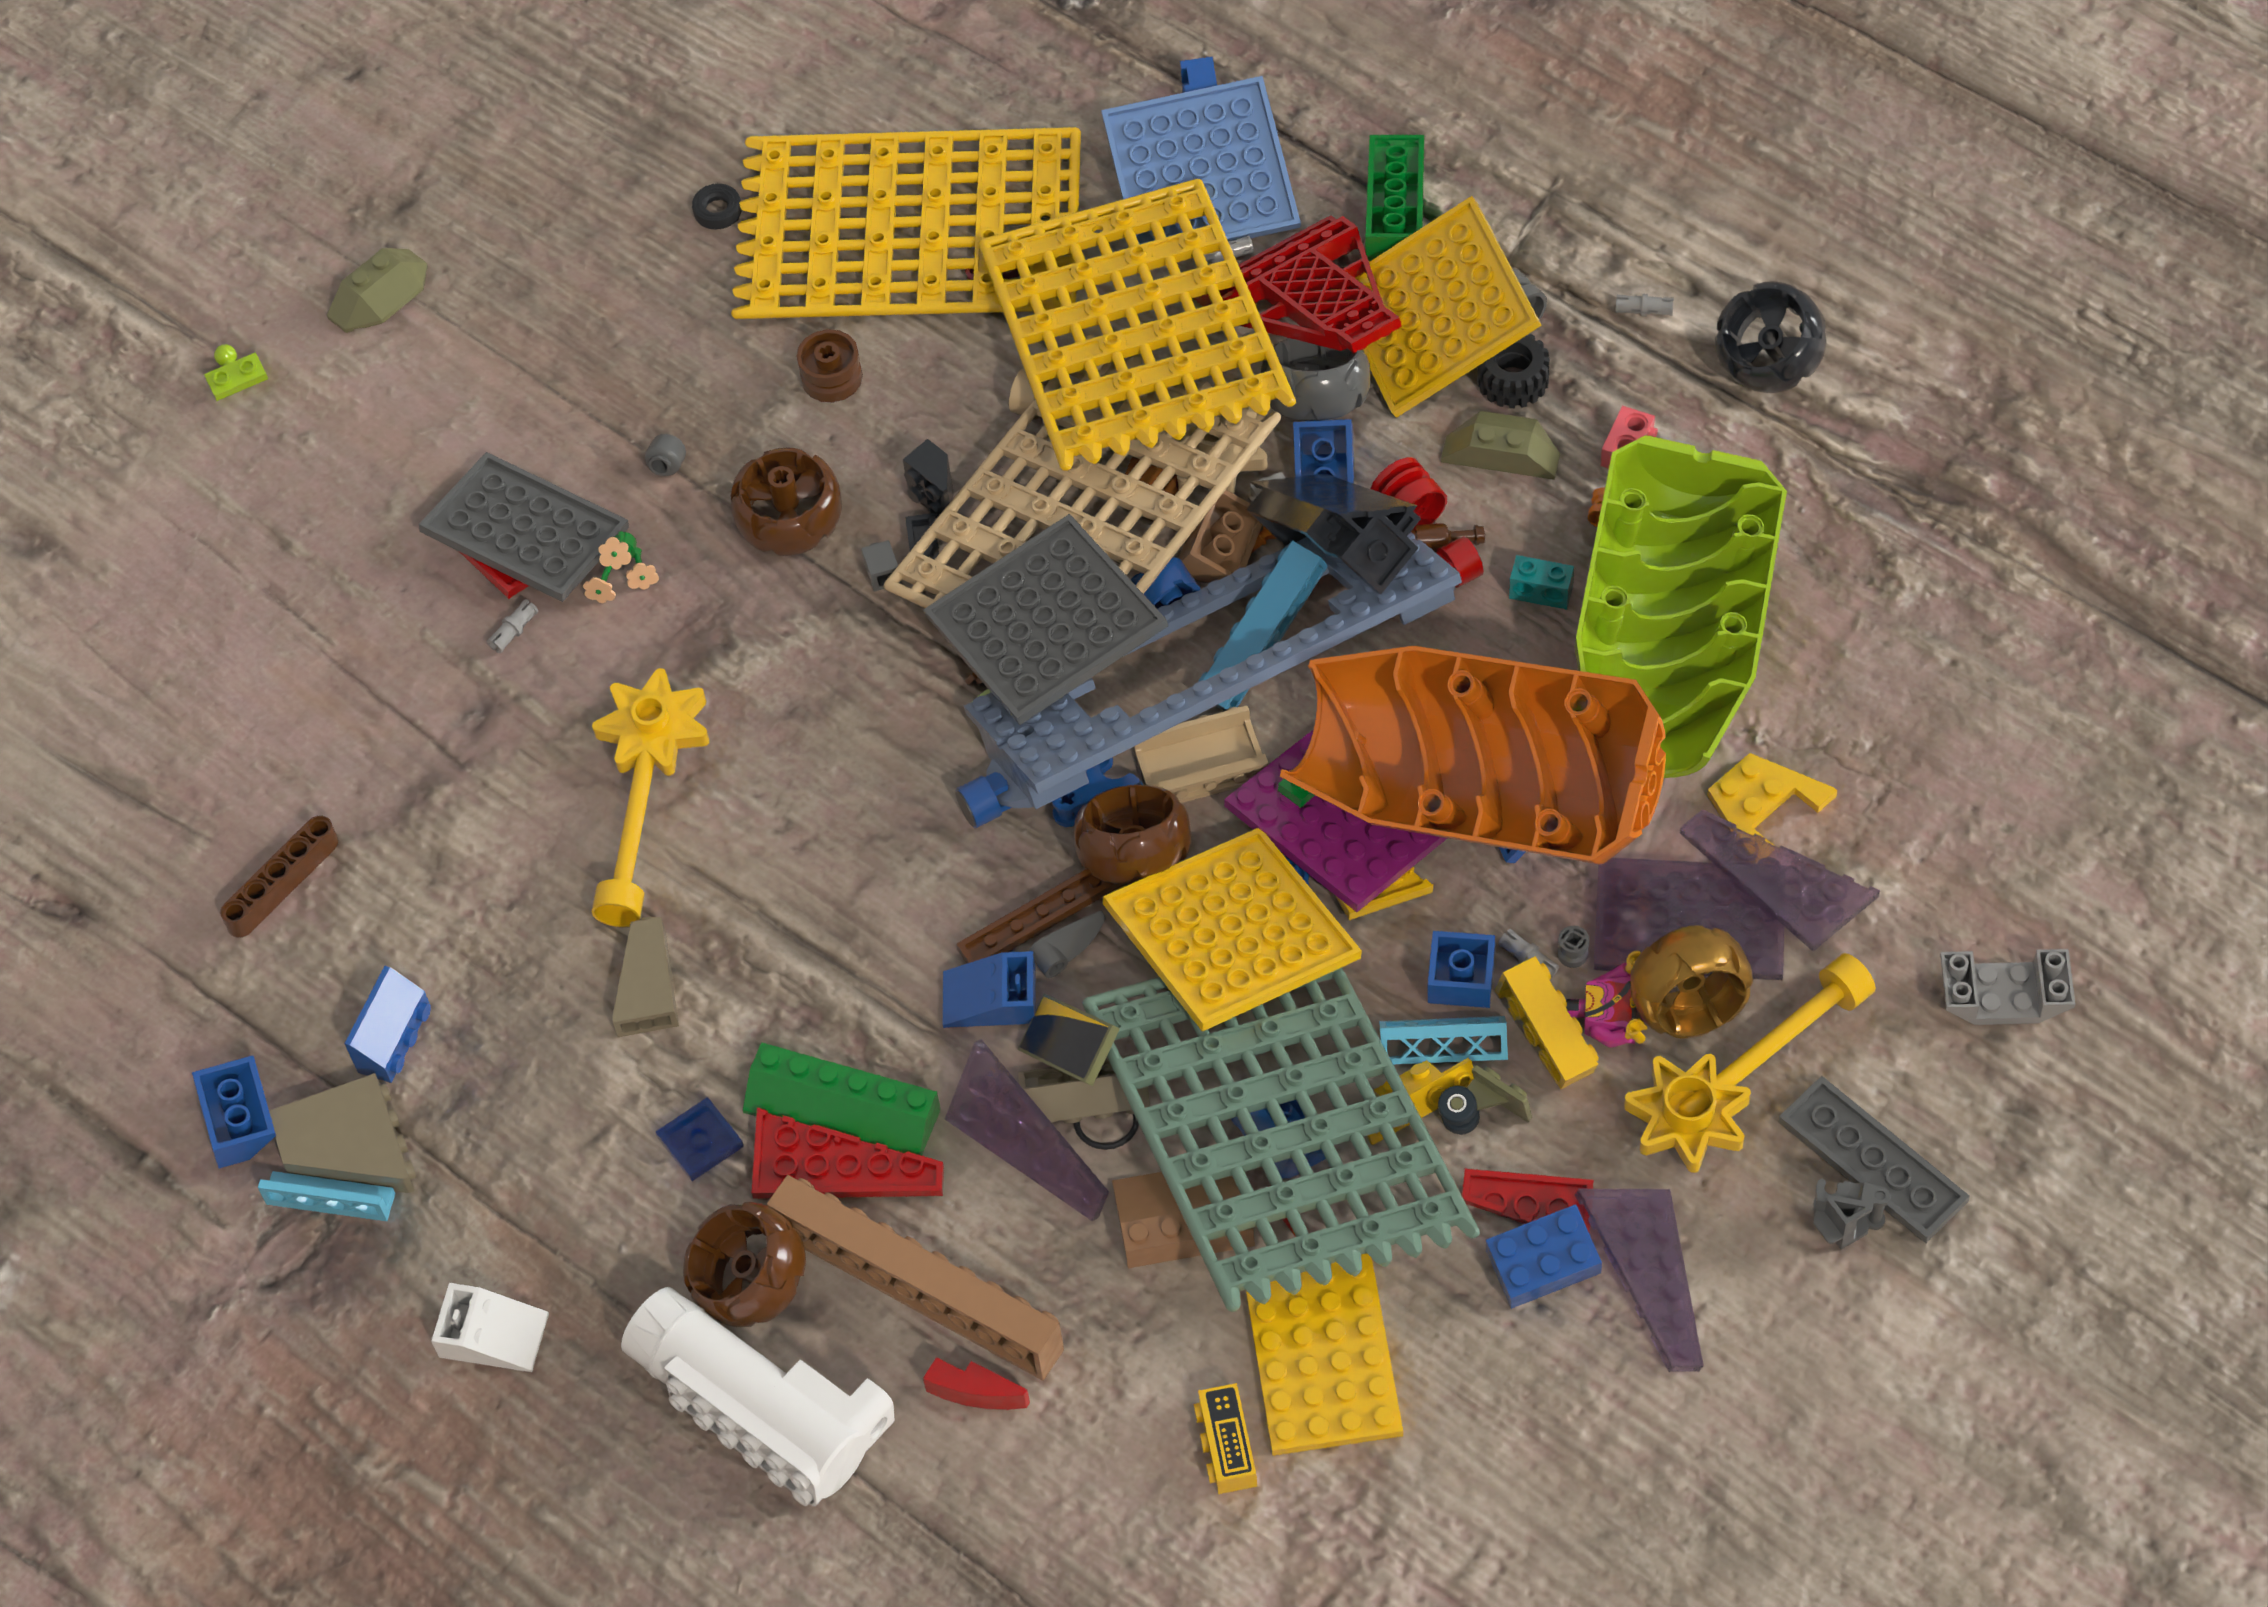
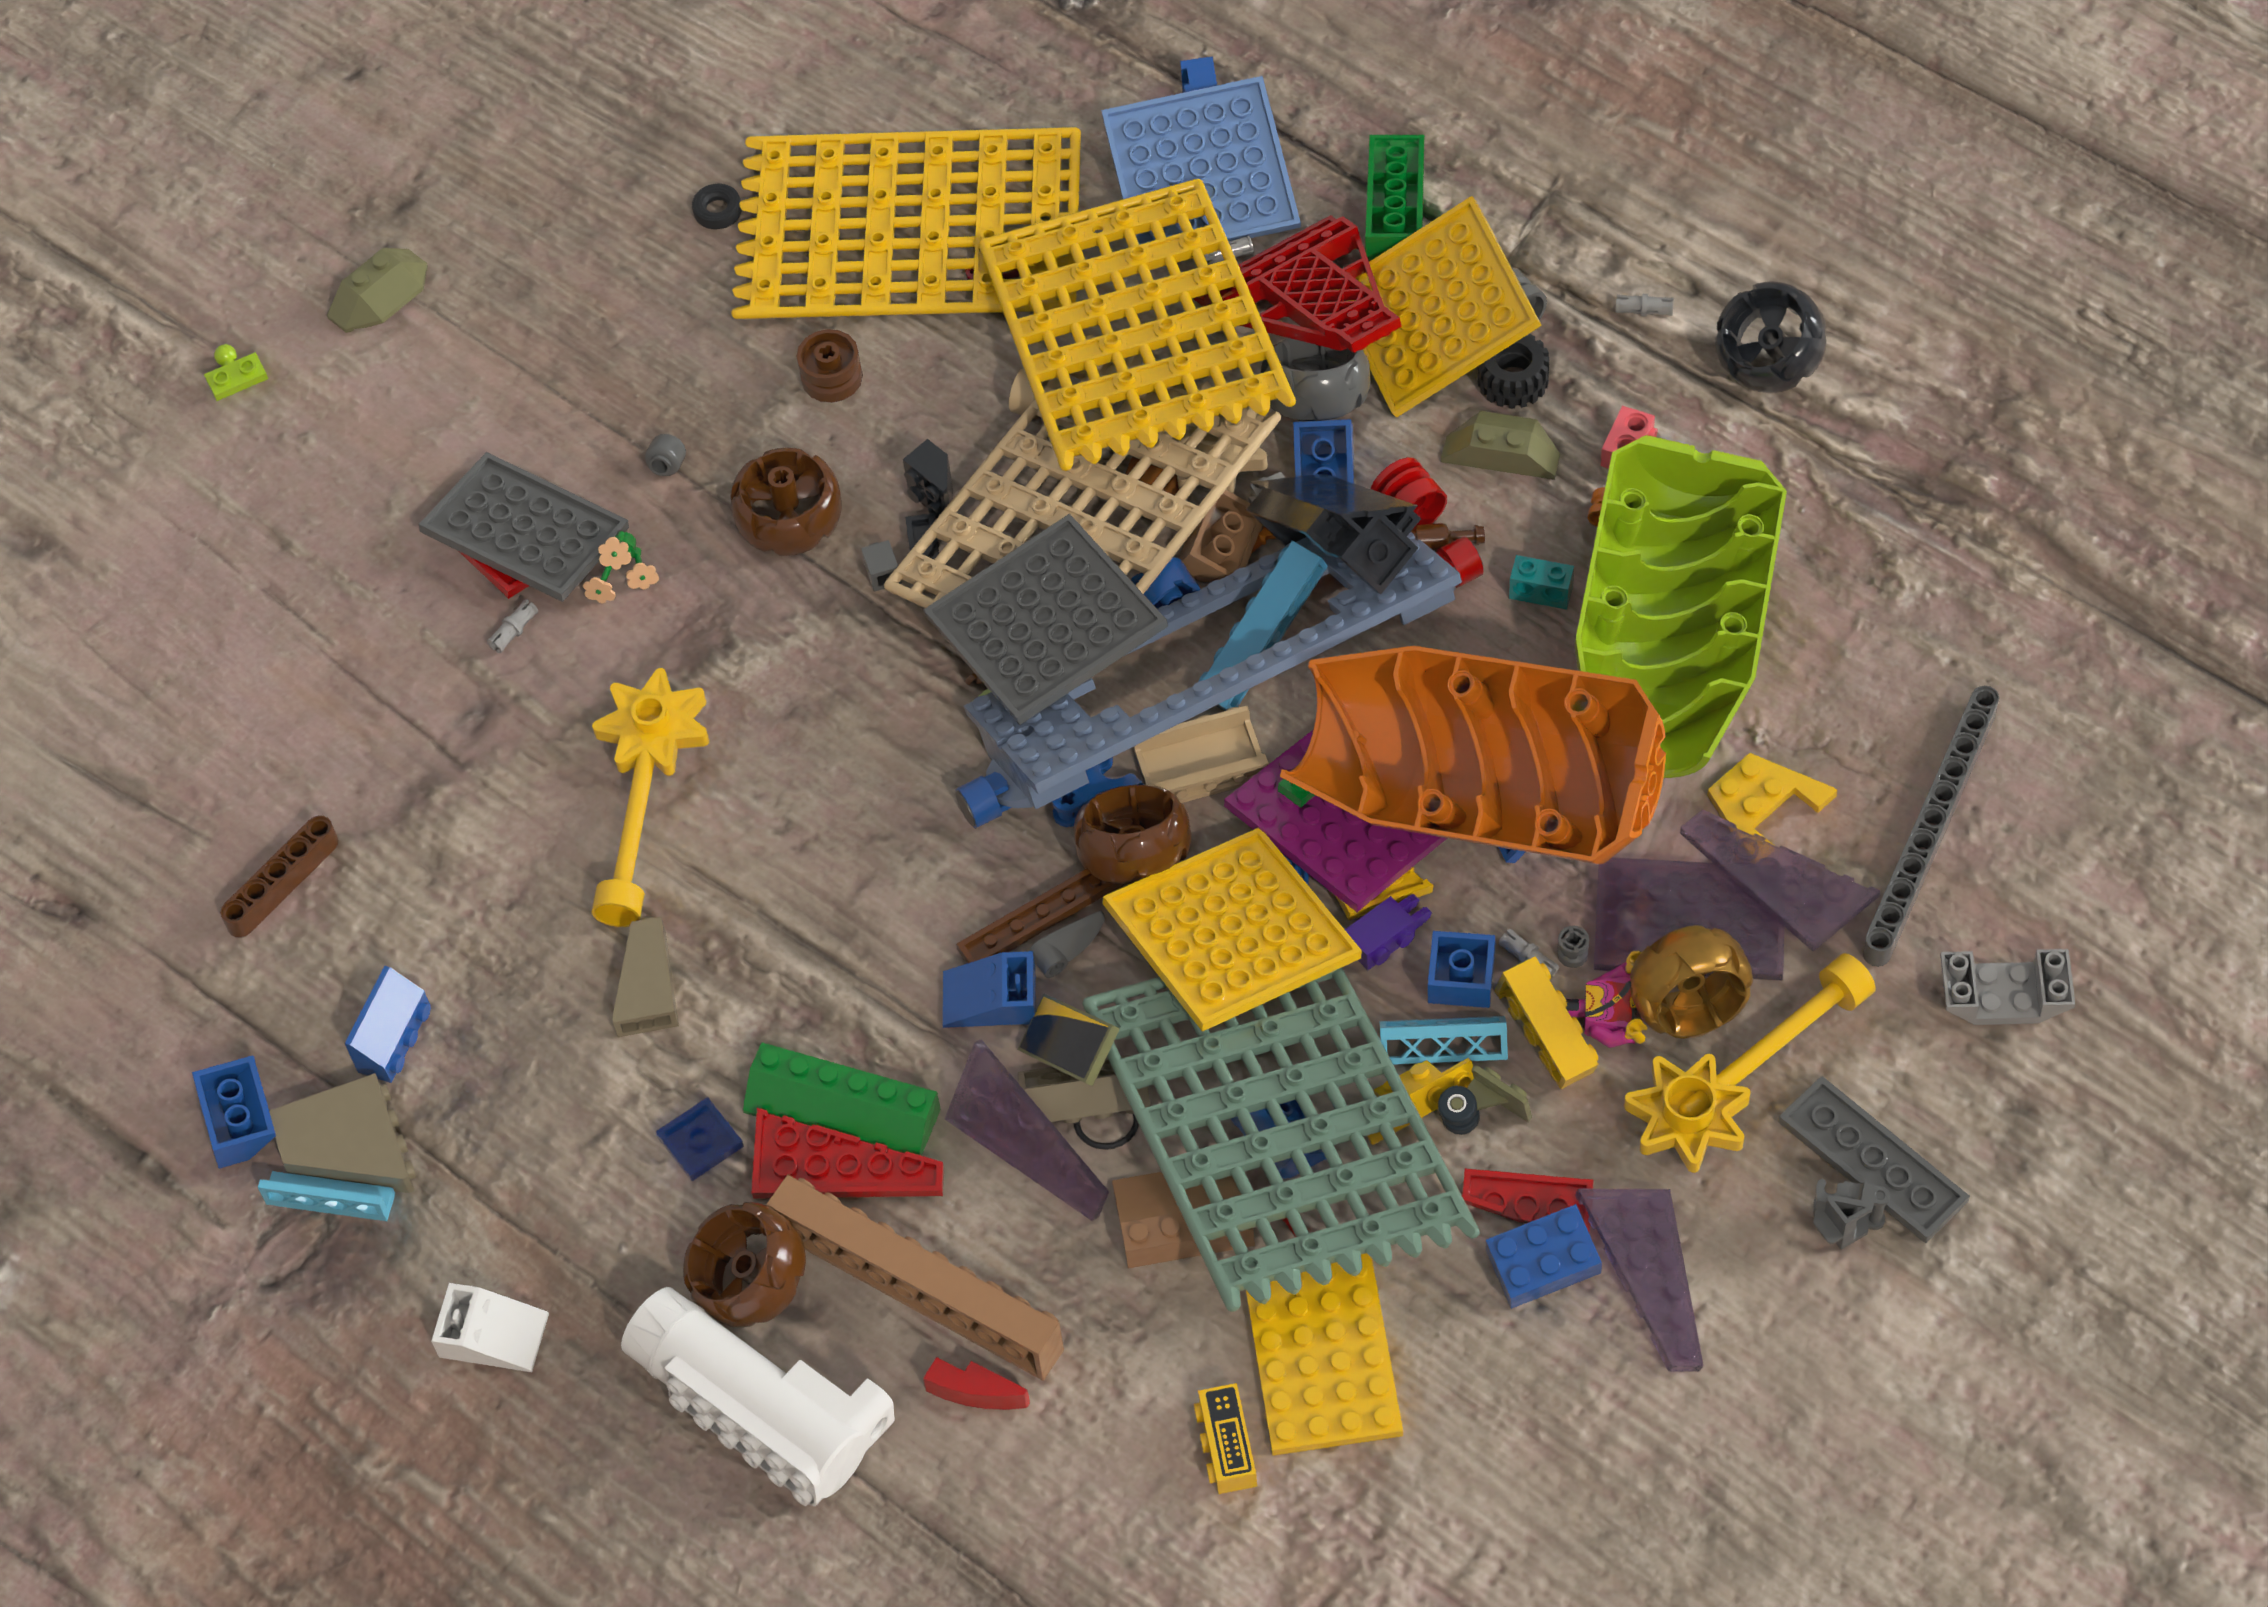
(1386, 929): none -> dark purple hinge
(1931, 835): none -> dark grey beam

